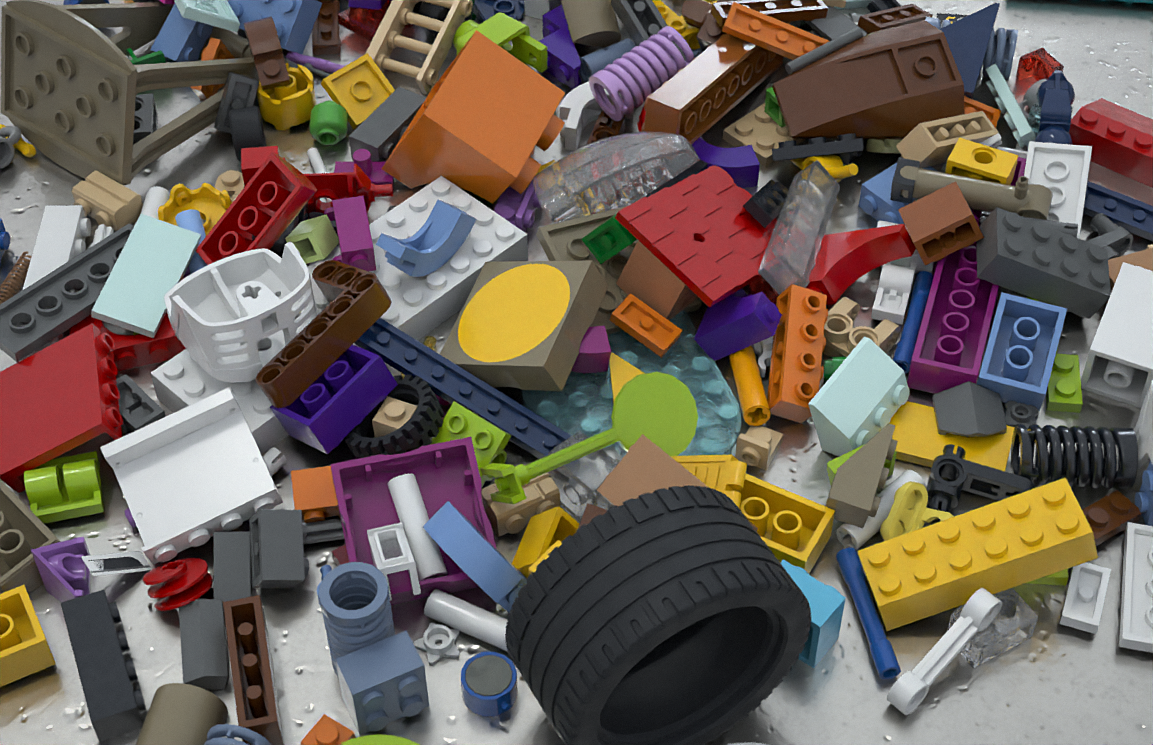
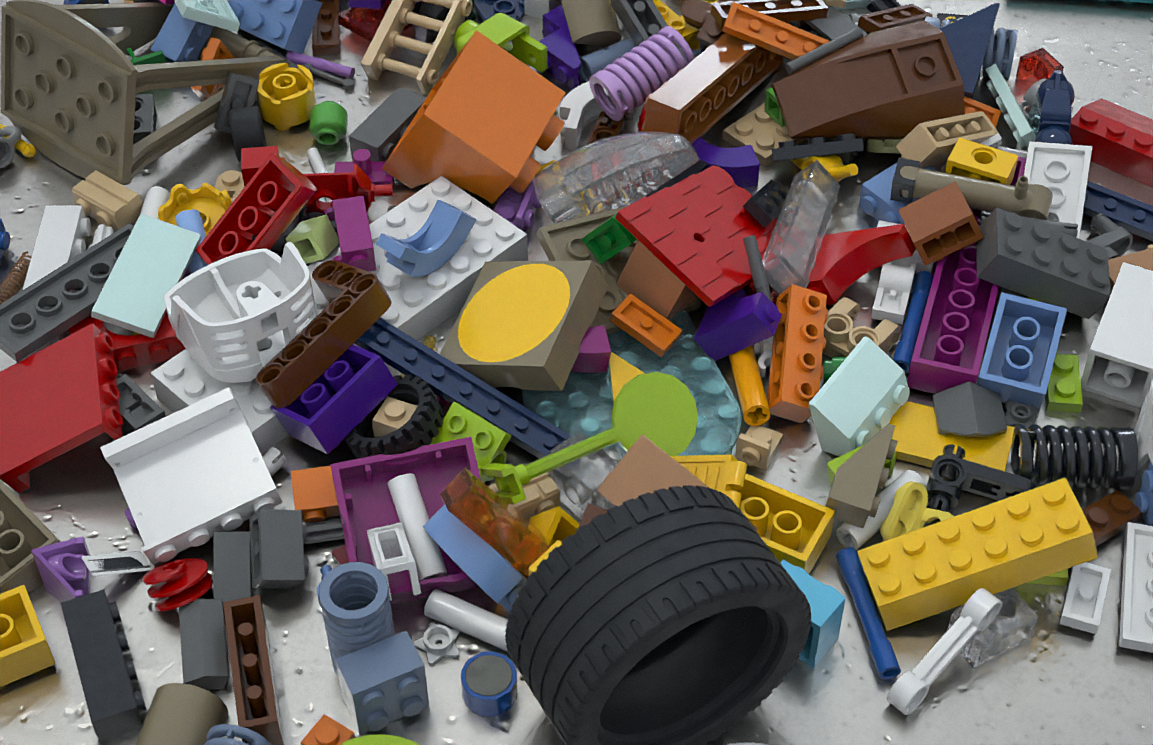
(65, 488): lime plate -> none
(267, 53): reddish brown arch -> none
(358, 88): yellow plate -> none
(494, 520): none -> clear orange brick
(757, 269): none -> dark grey piece

